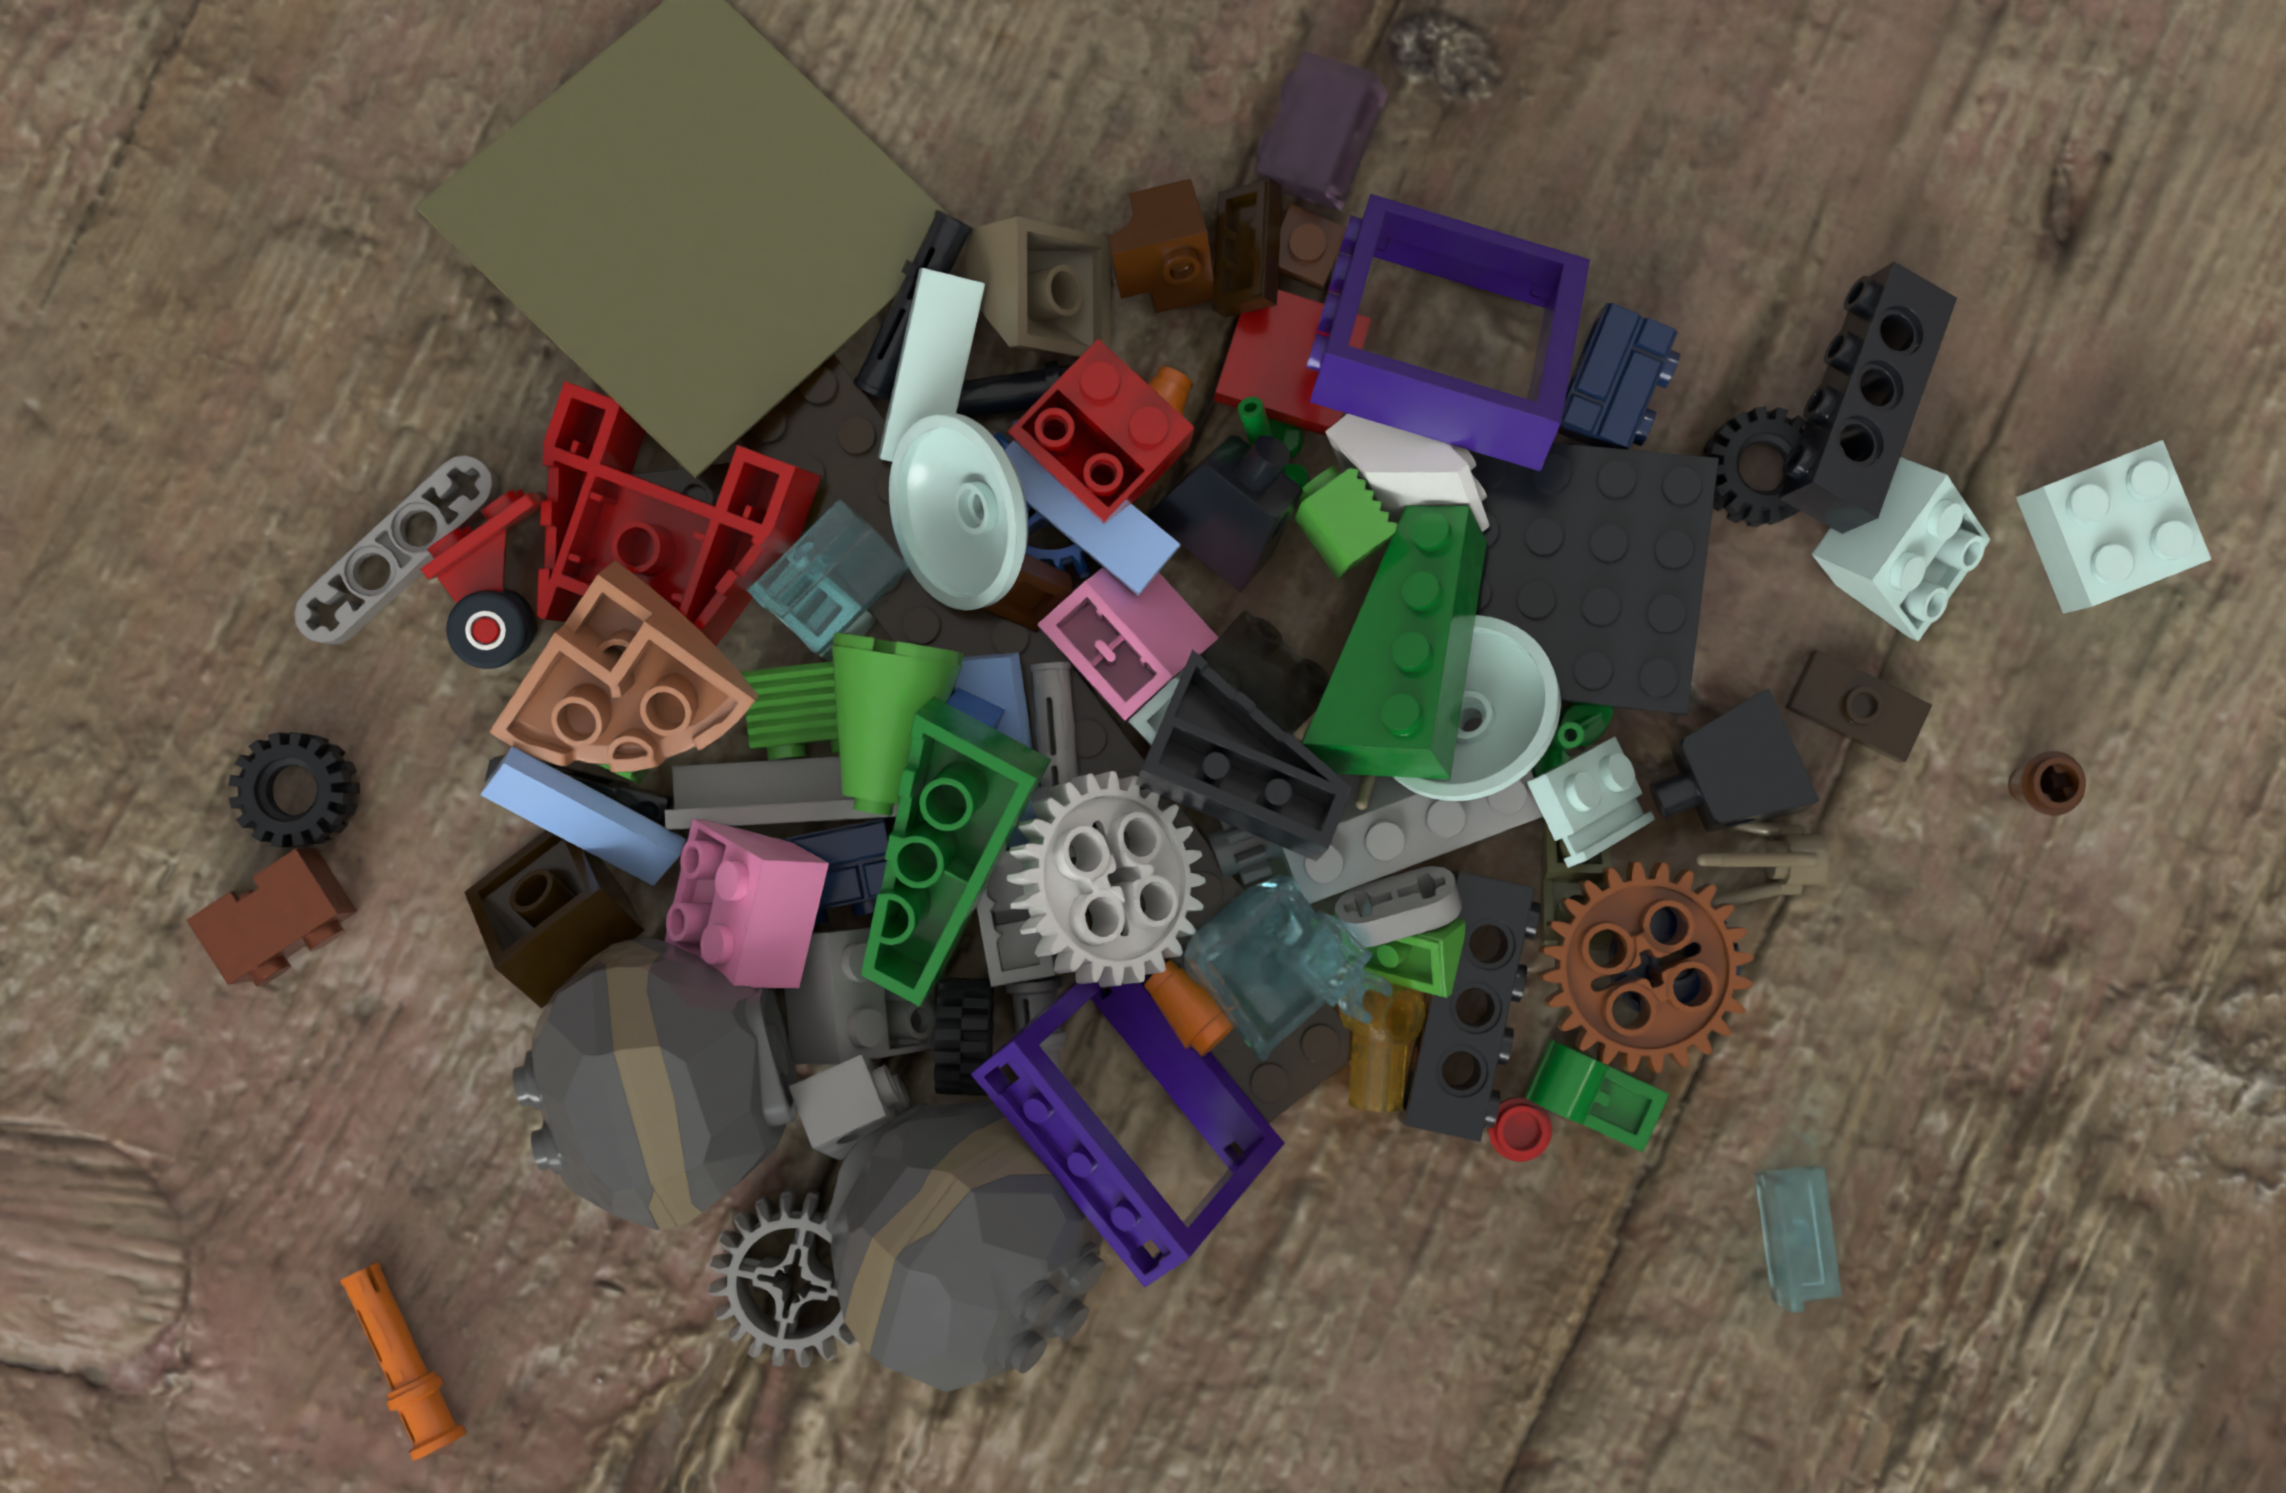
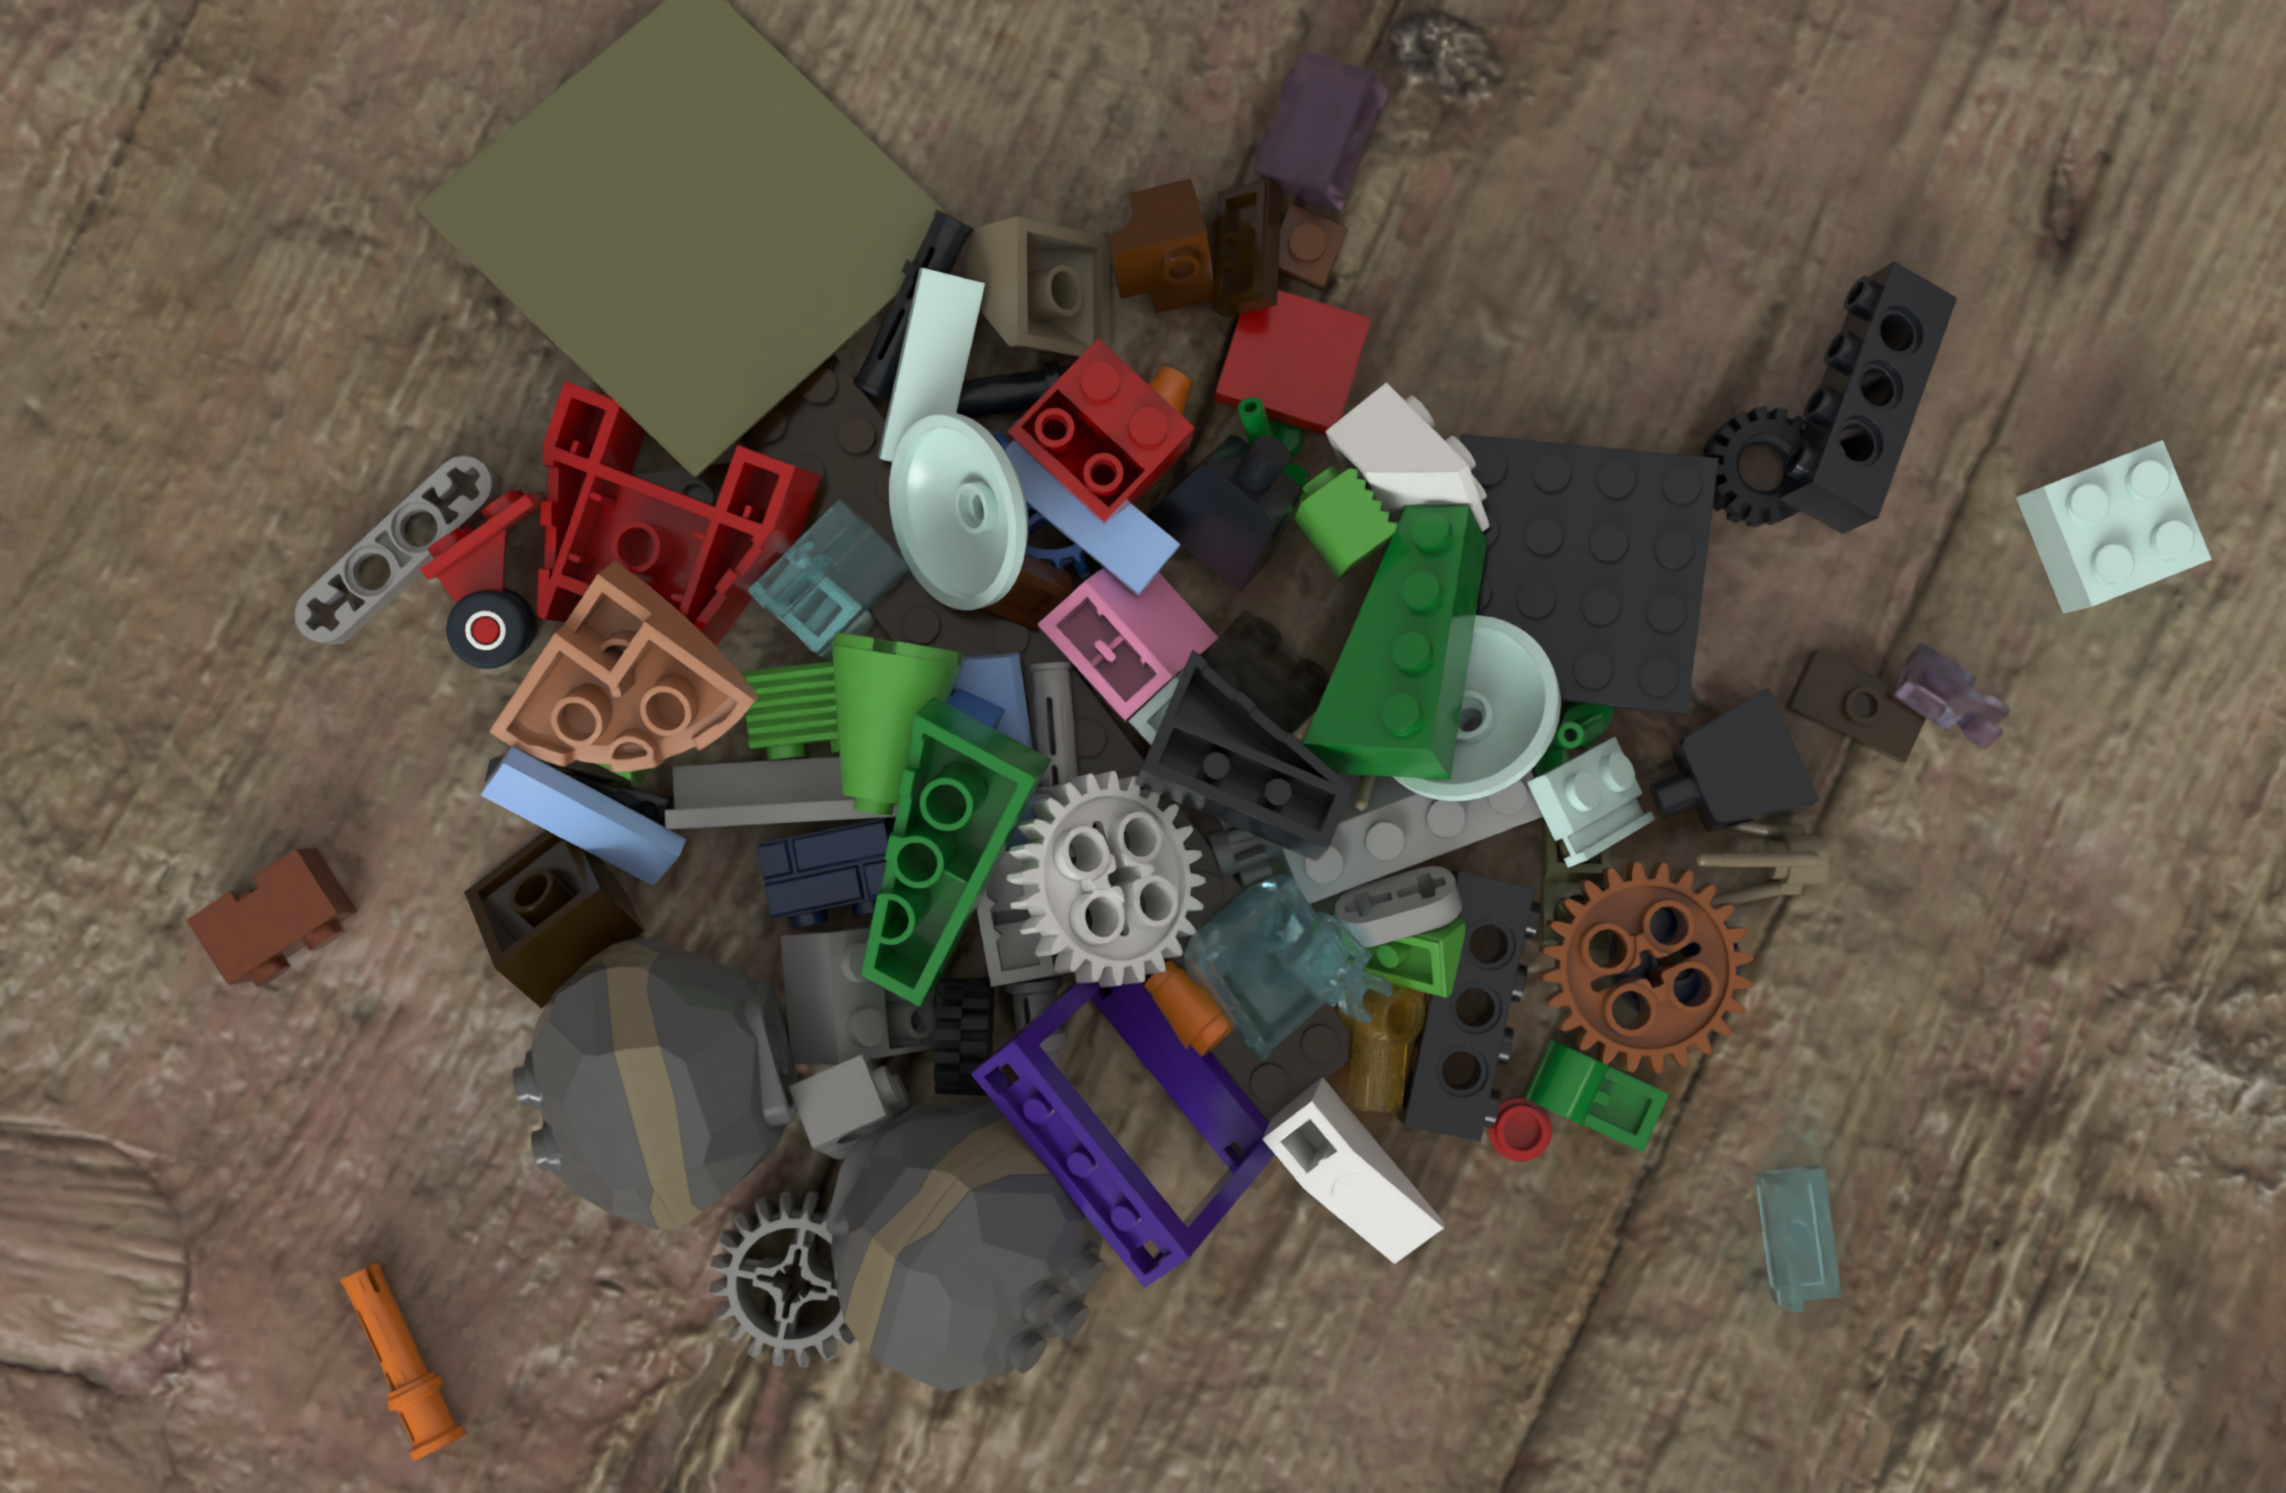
(257, 781): black tyre -> none
(746, 904): bright pink slope -> none
(1350, 1172): none -> white slope
(1428, 400): dark purple window -> none
(1617, 379): dark blue brick -> none
(1911, 554): light aqua slope -> none
(1945, 696): none -> clear purple plate
(2049, 783): reddish brown cone -> none

